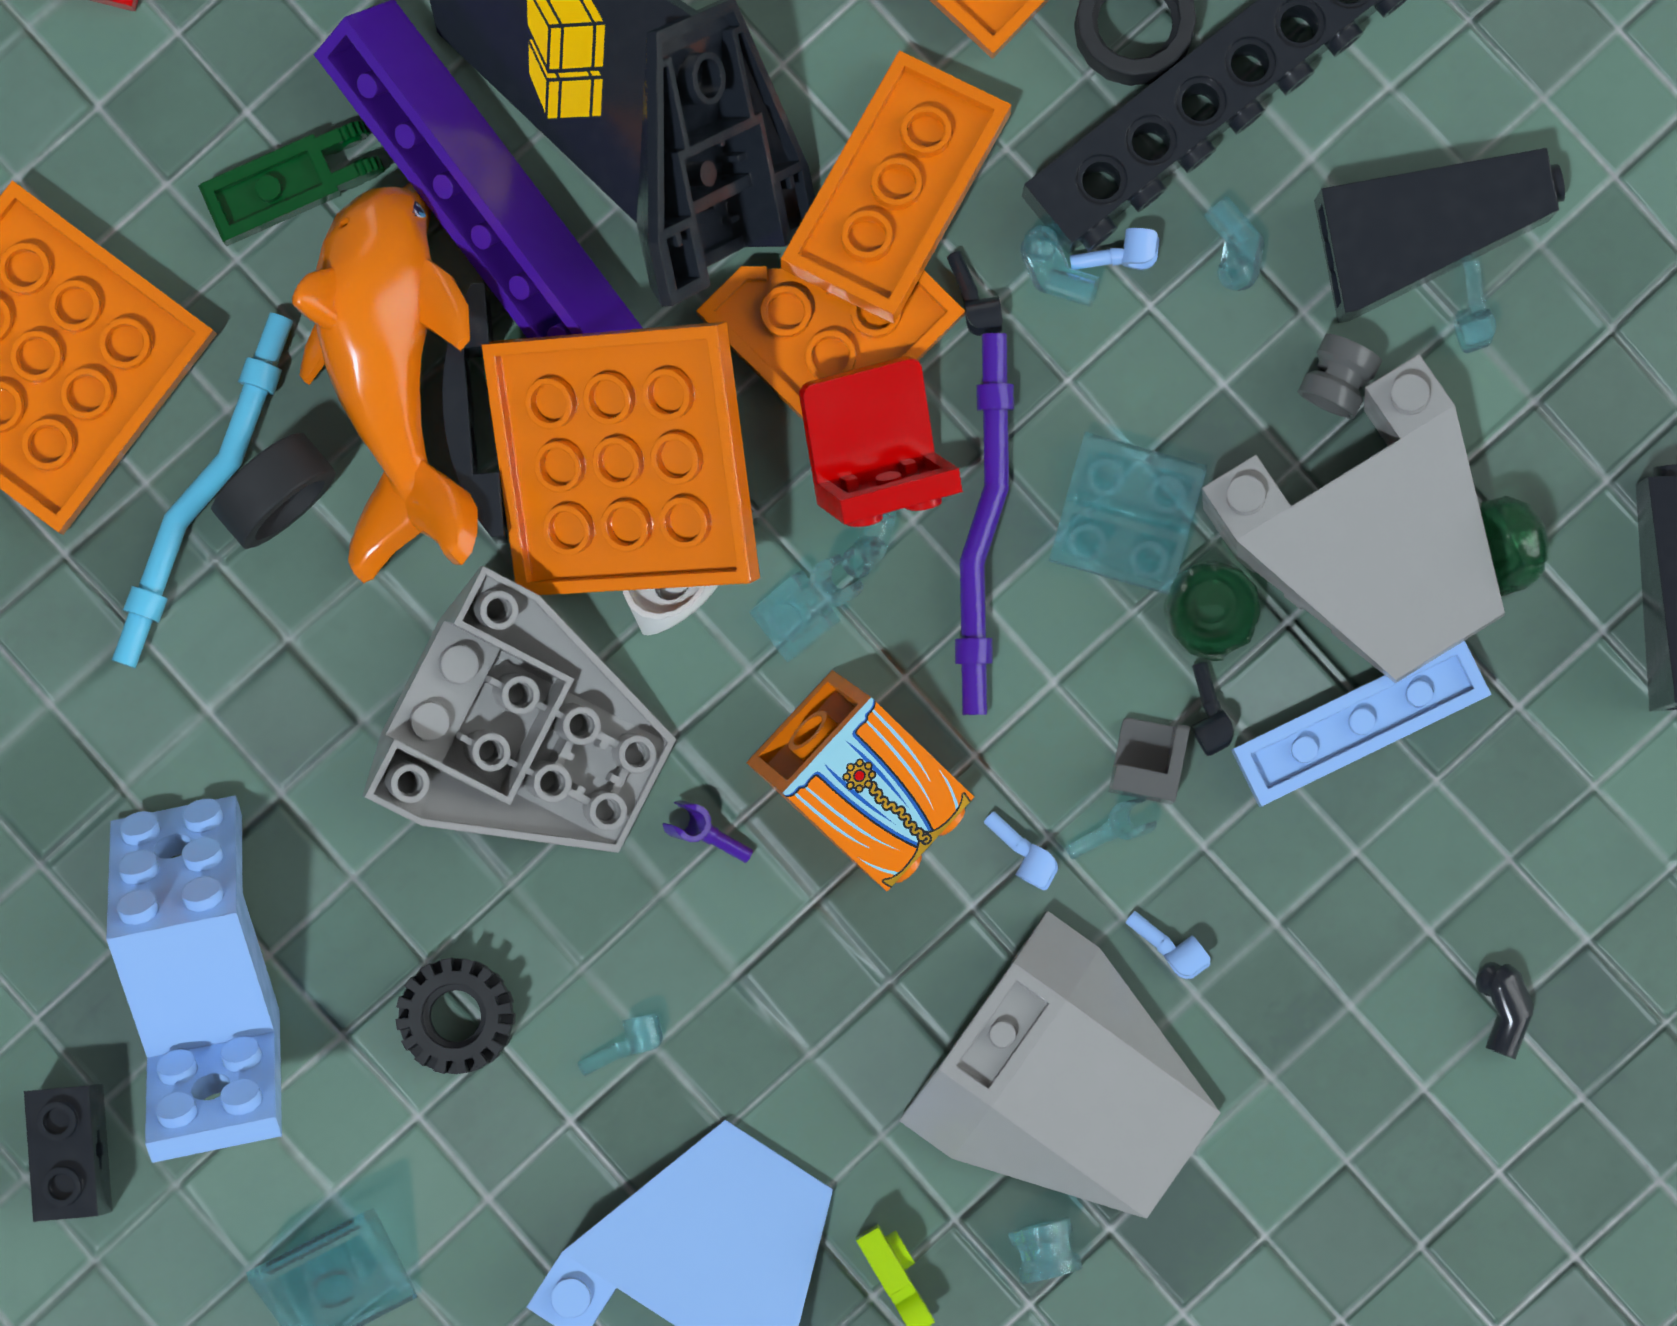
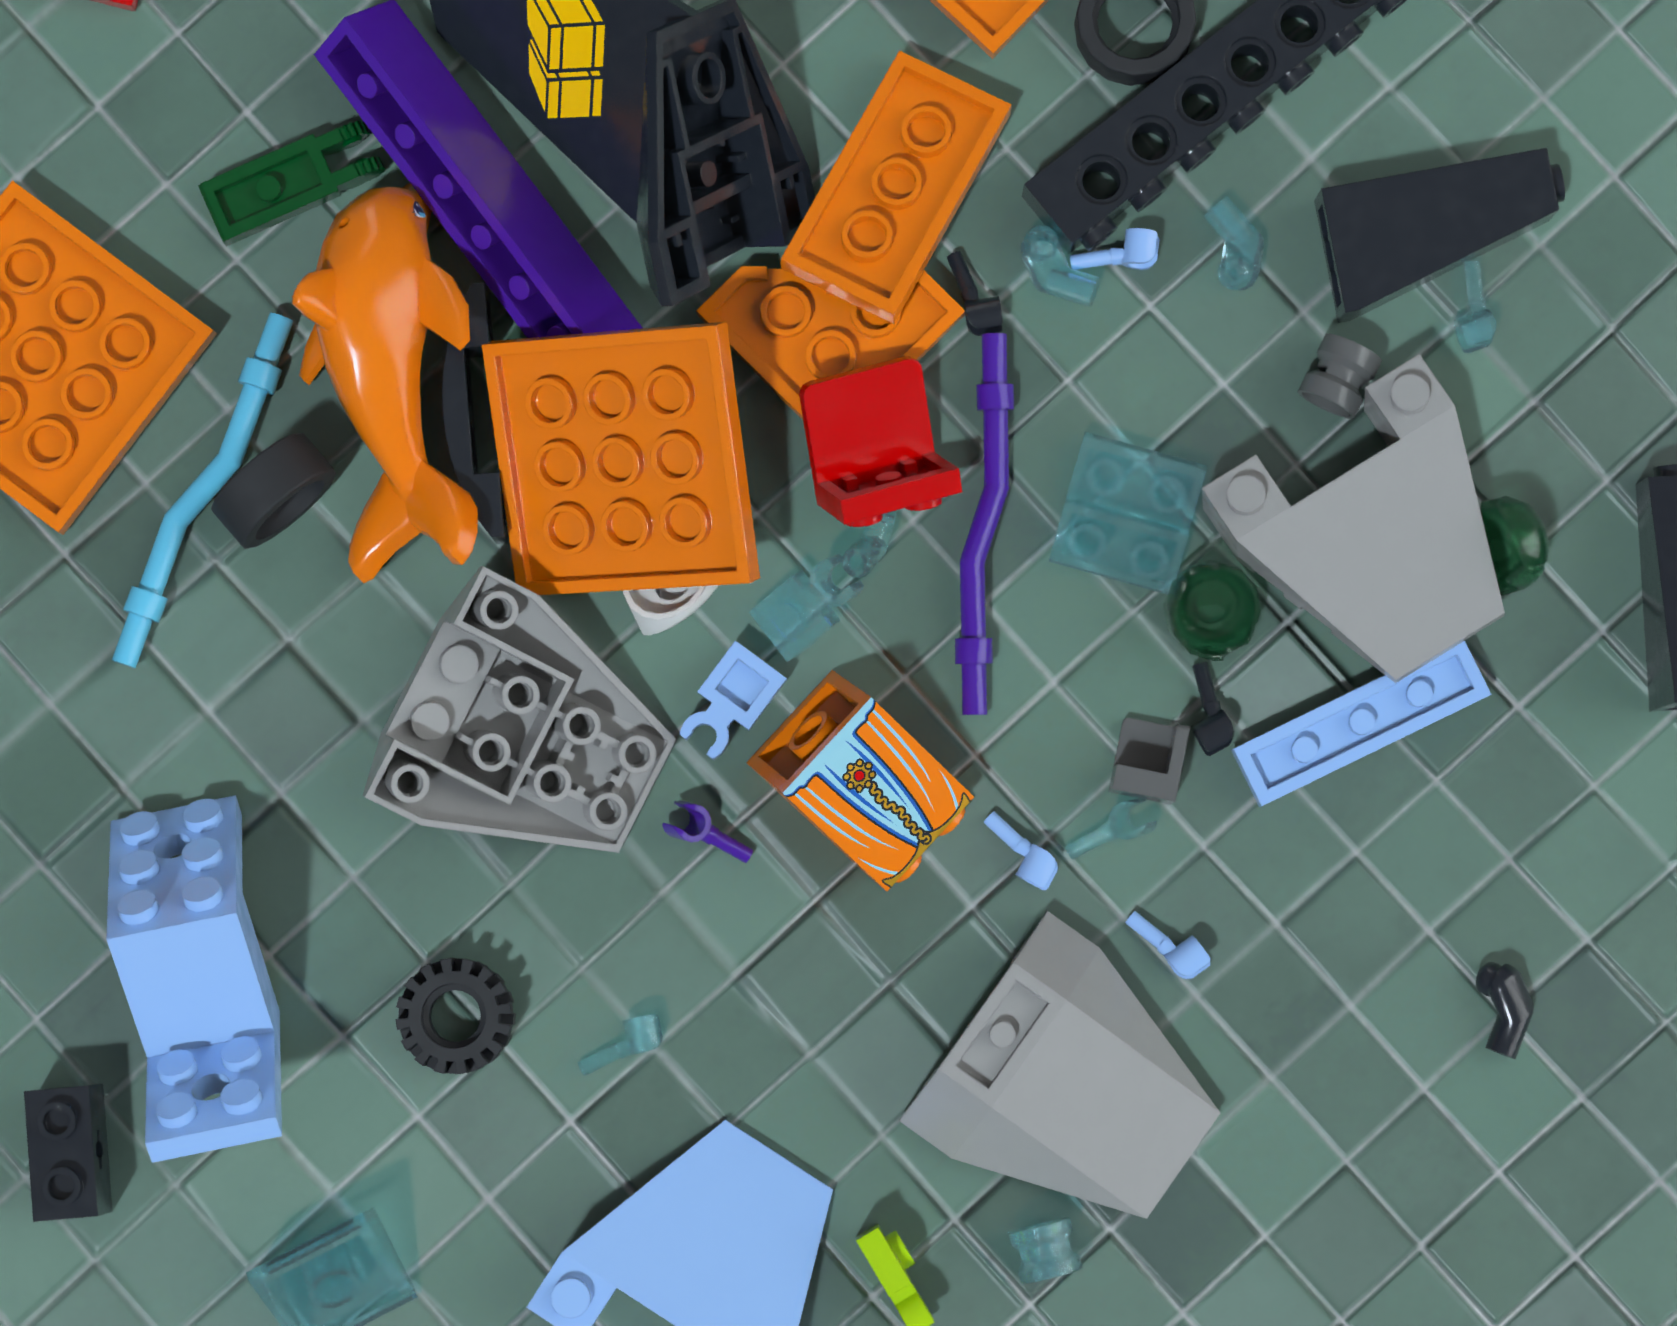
(737, 691): none -> light blue plate

